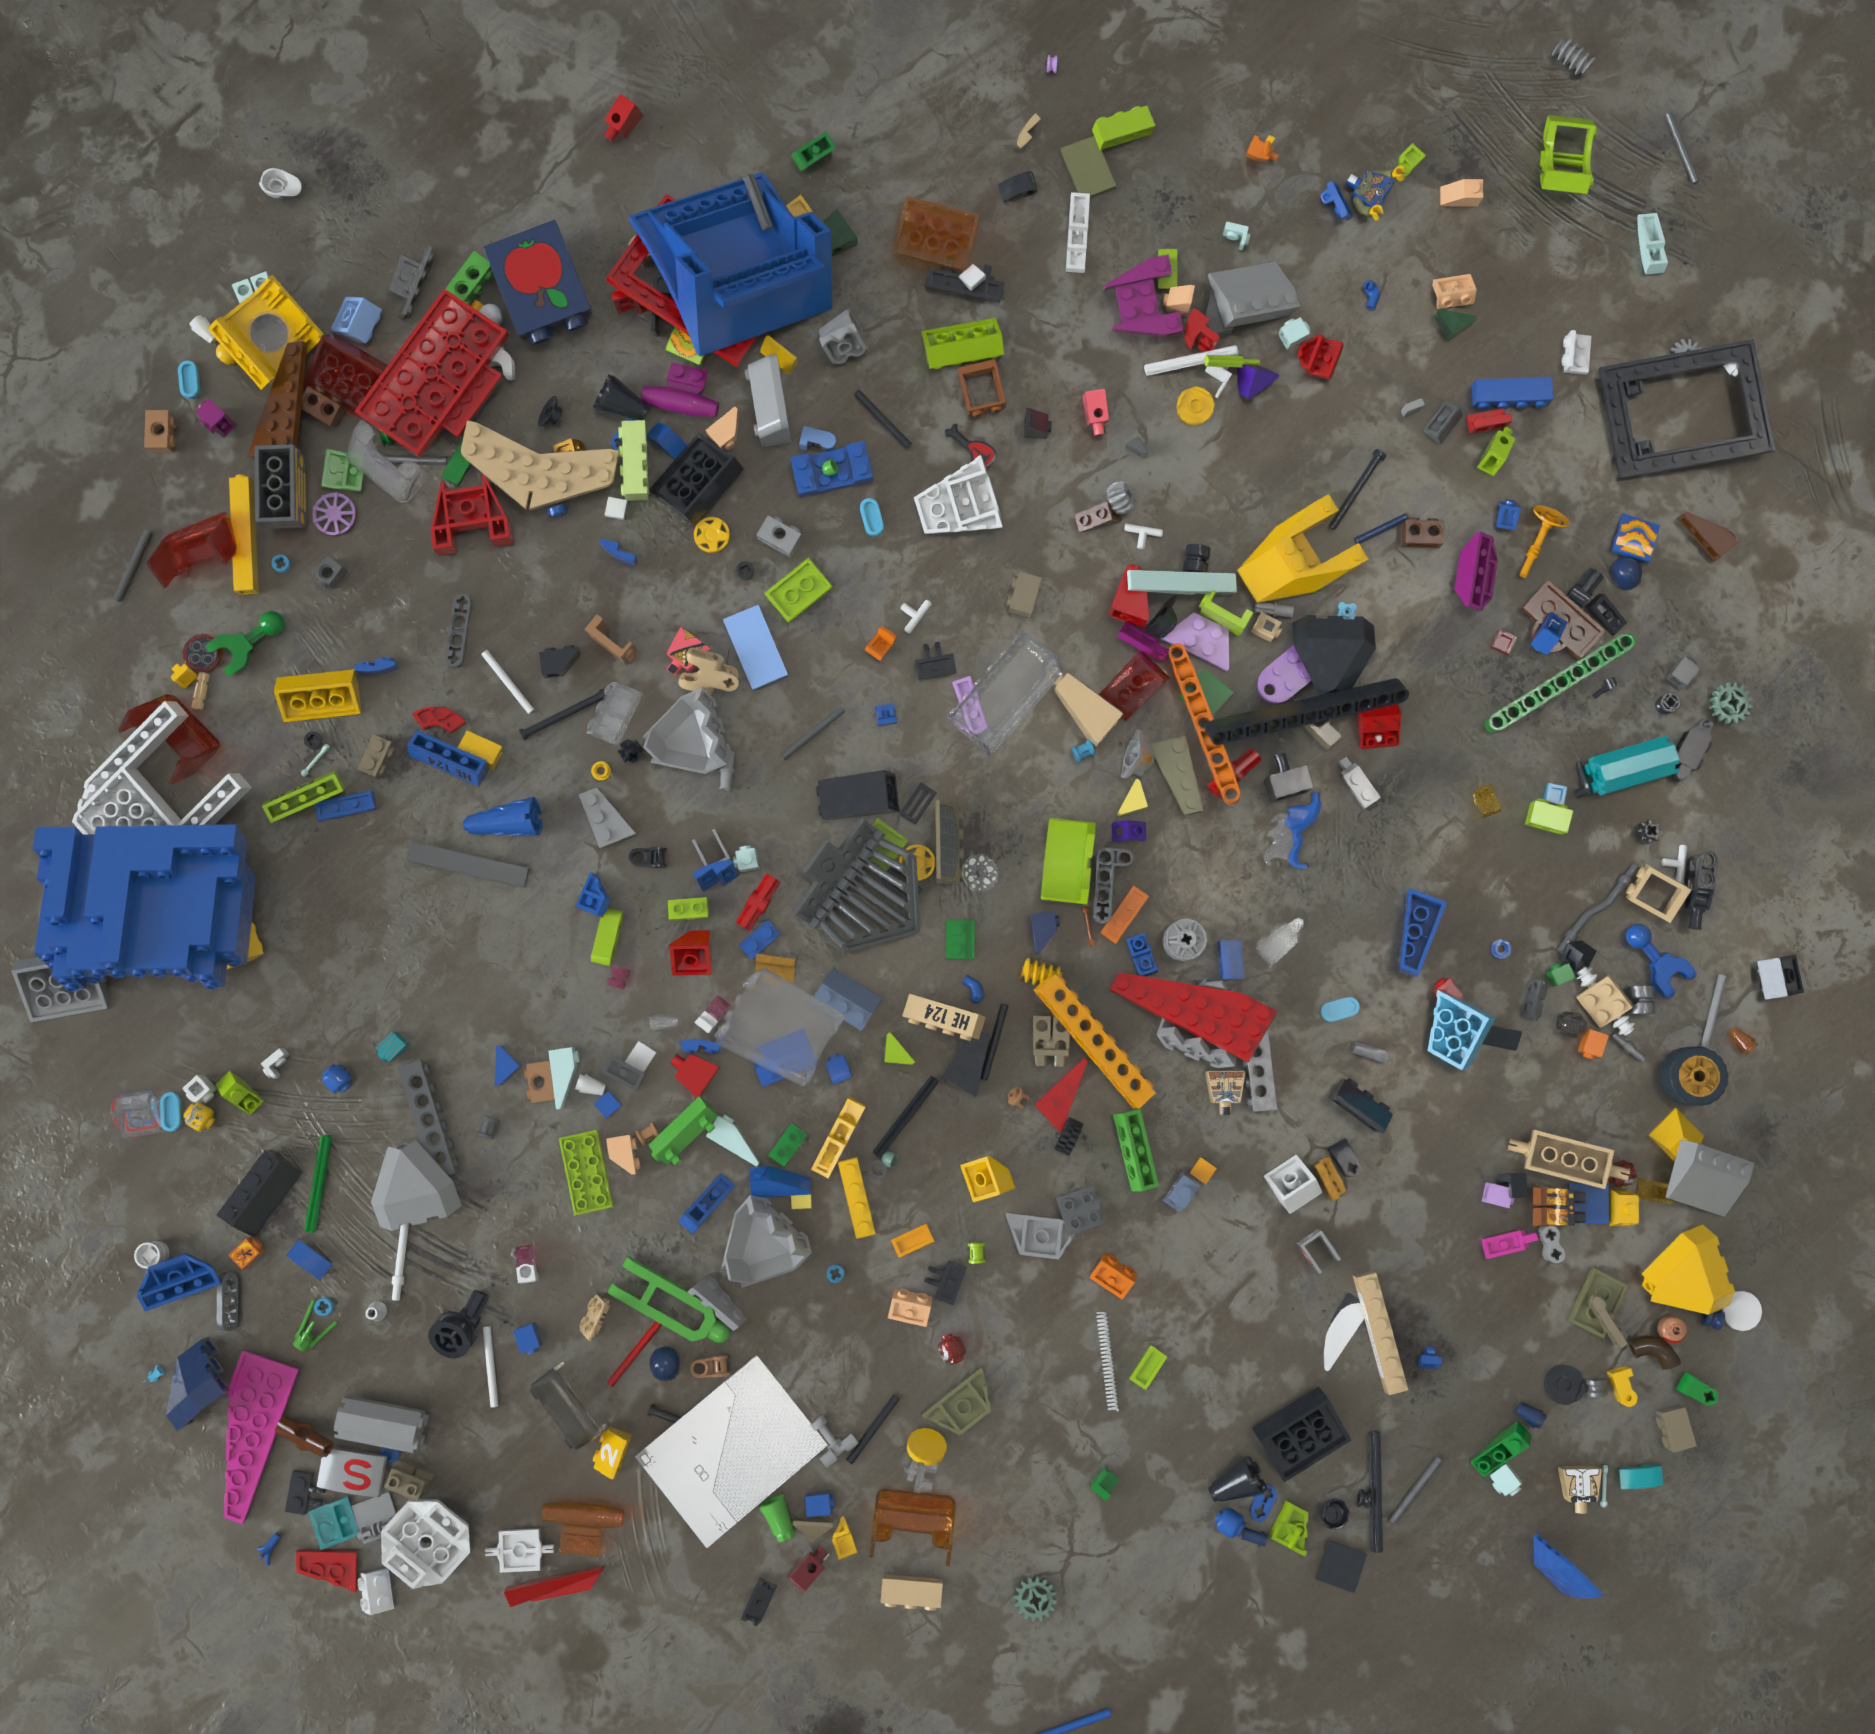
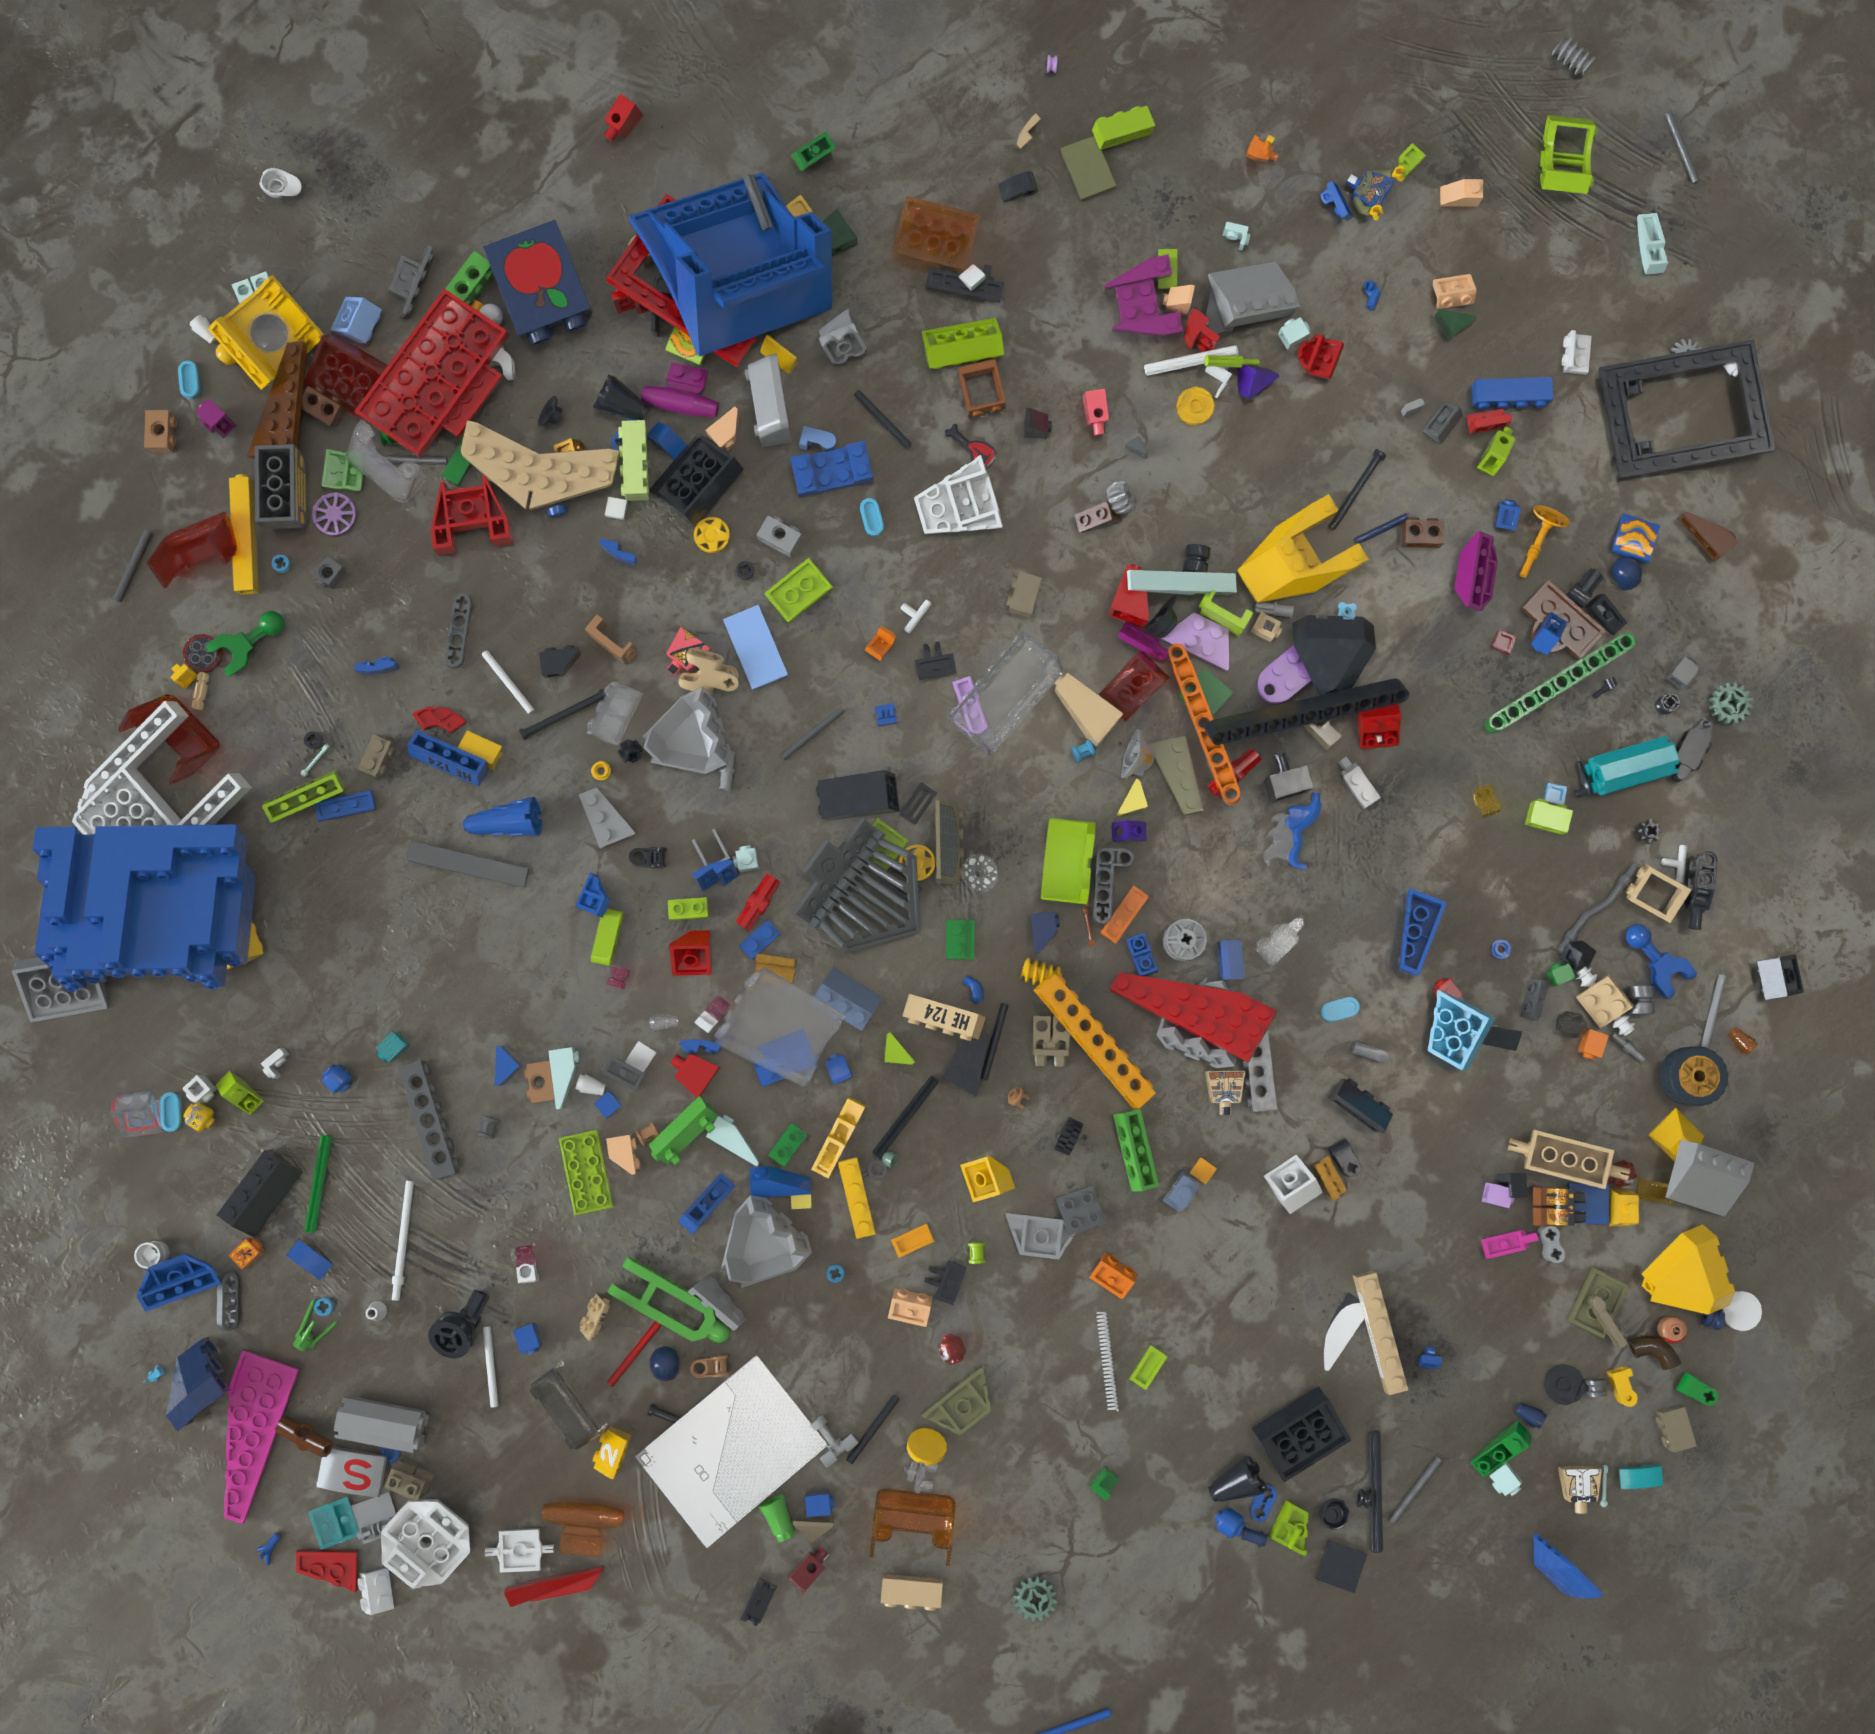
(299, 1493): black hinge -> none
(318, 695): yellow slope -> none
(412, 1188): light grey panel -> none
(830, 467): bright green hinge -> none
(843, 1540): yellow slope -> none
(1058, 1100): red wing -> none
(1077, 232): white slope -> none
(1143, 532): white piece -> none
(1317, 1233): light grey piece -> none

